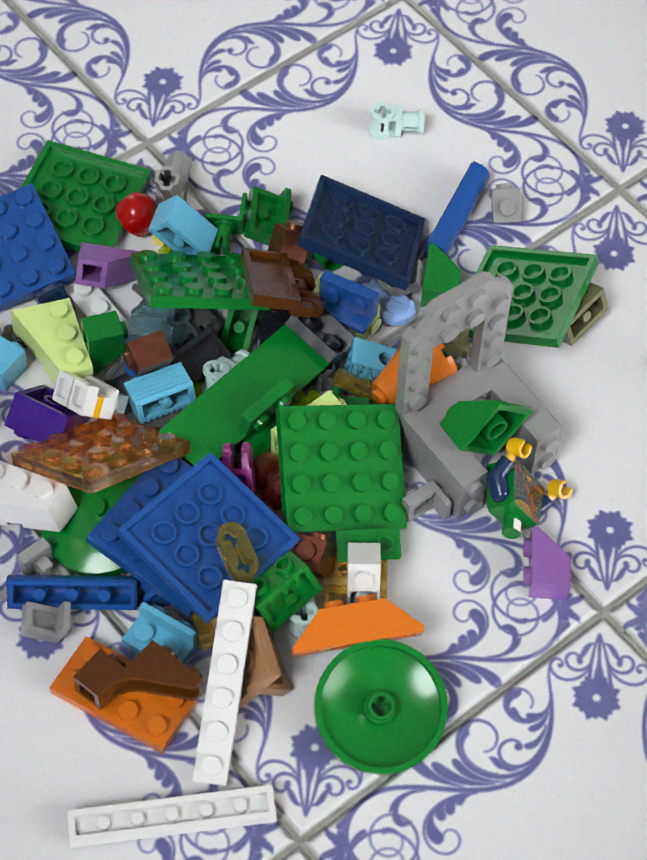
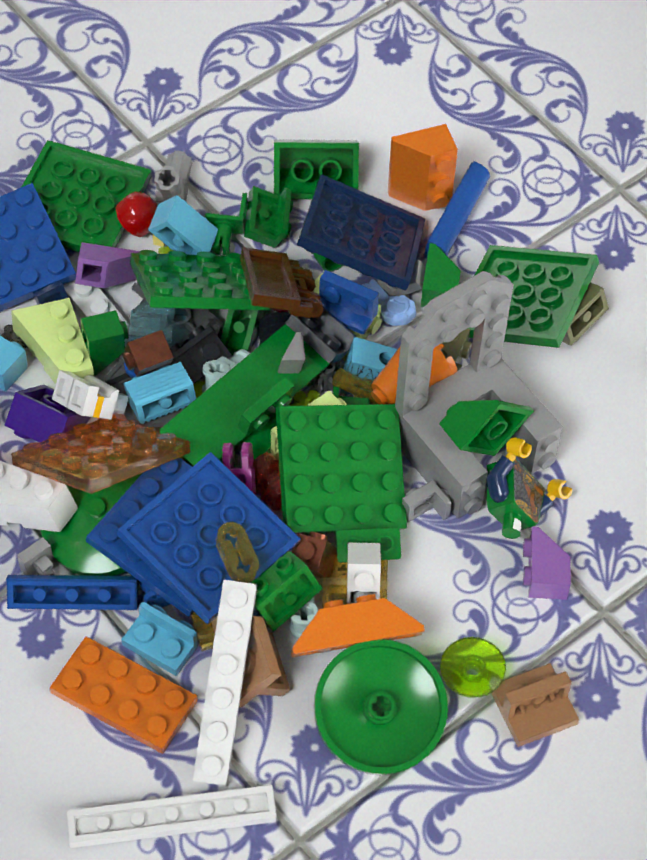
(46, 622): light grey bracket -> none
(151, 671): reddish brown arch -> none
(285, 239): copper brick -> none
(294, 356): none -> light grey slope
(303, 161): none -> green slope
(394, 121): light aqua connector -> none
(423, 167): none -> orange slope
(476, 655): none -> clear neon green dish
(506, 204): light grey bracket -> none
(536, 704): none -> medium nougat bracket

